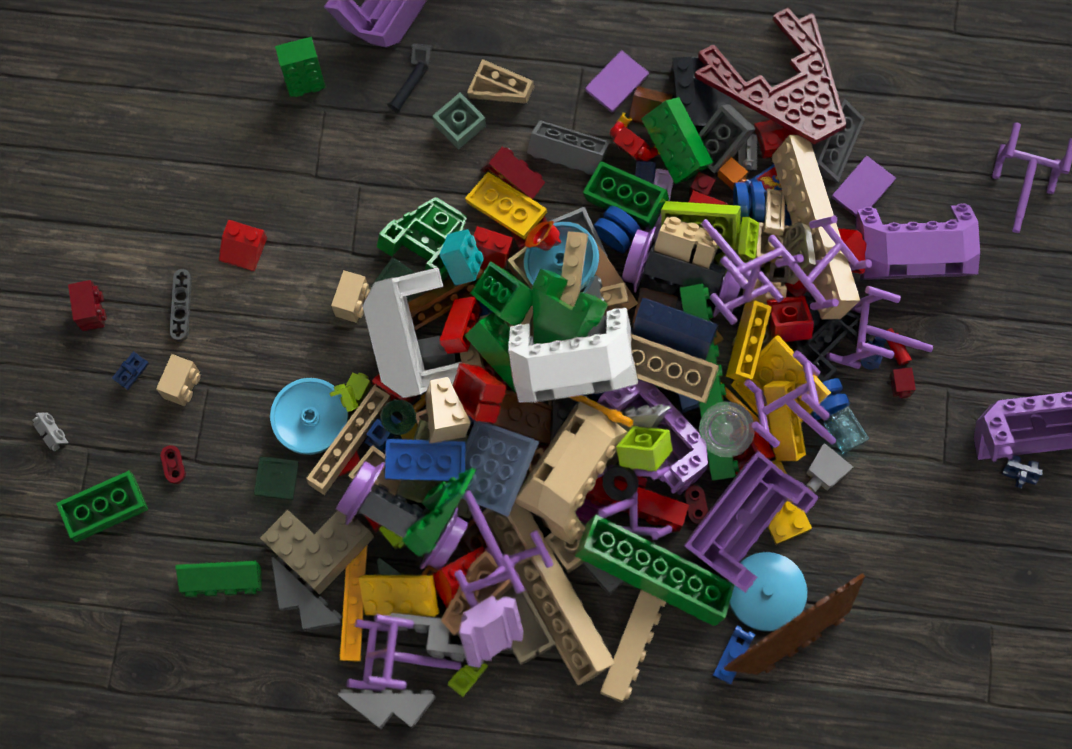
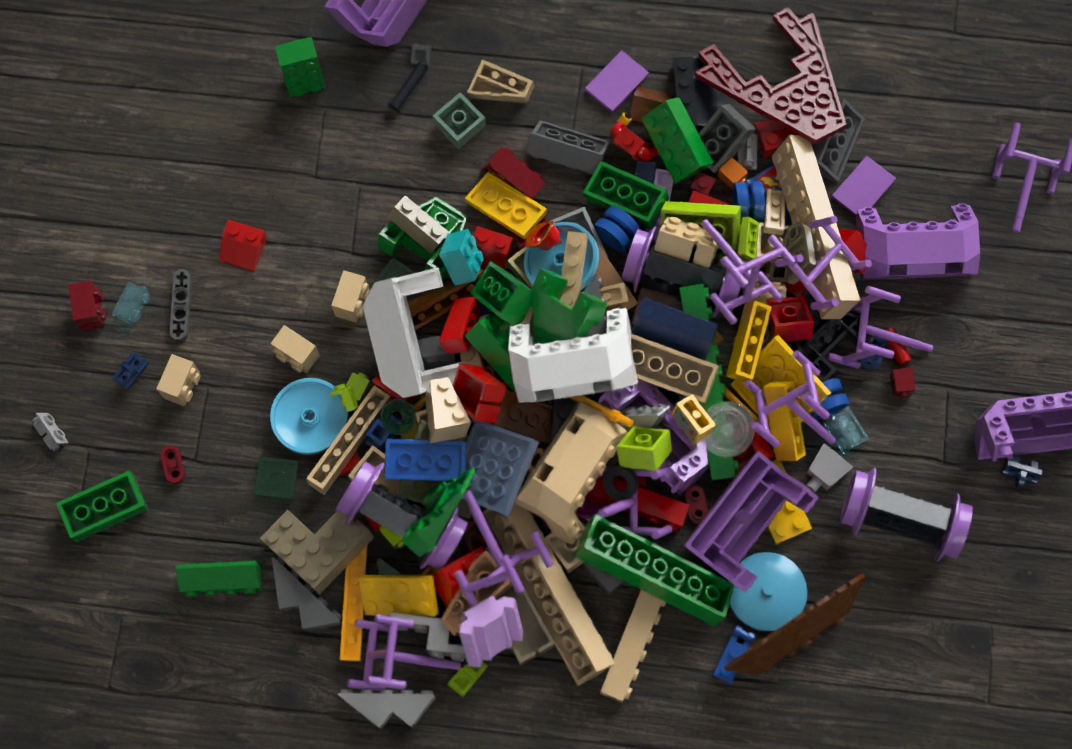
(131, 302): none -> clear light blue bracket
(295, 350): none -> tan brick
(418, 224): none -> dark tan brick
(693, 419): none -> yellow brick
(906, 515): none -> brick

